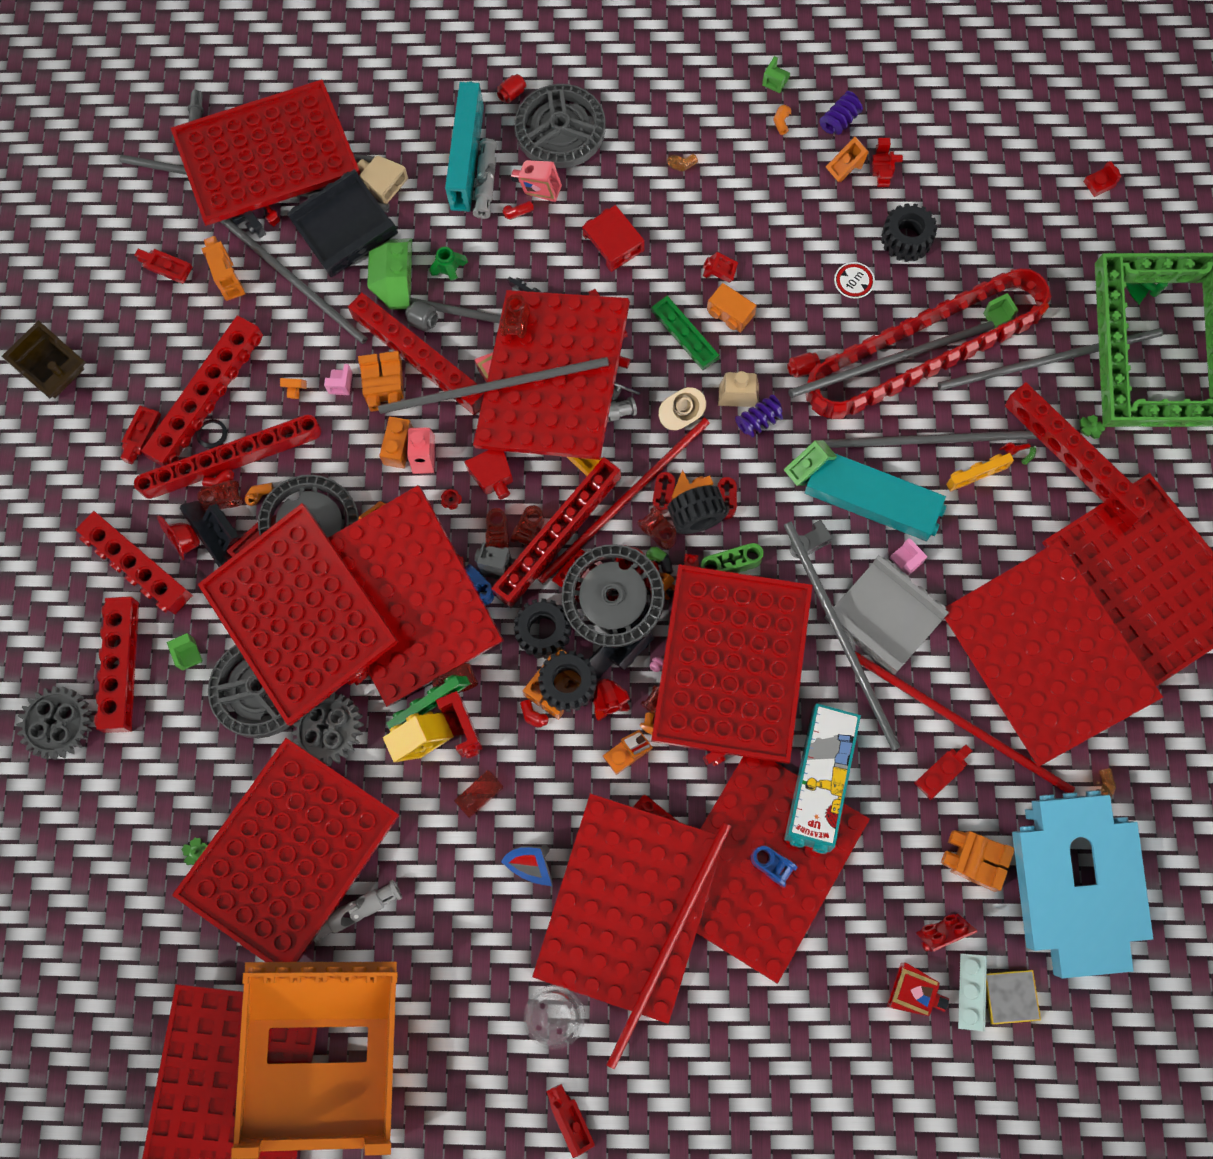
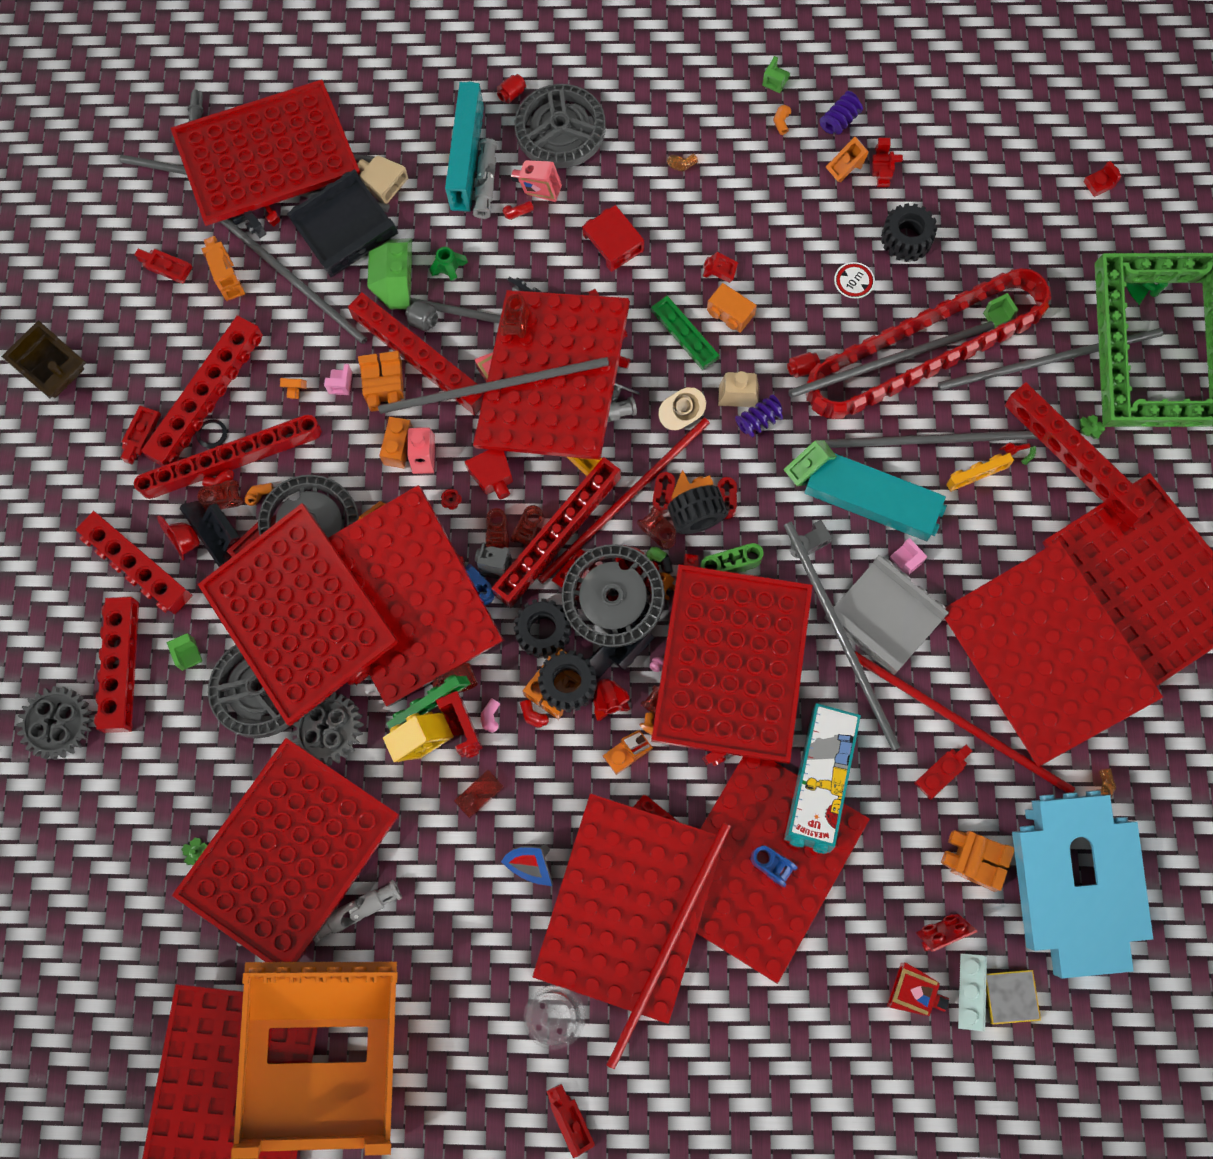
(487, 716): none -> bright pink arm

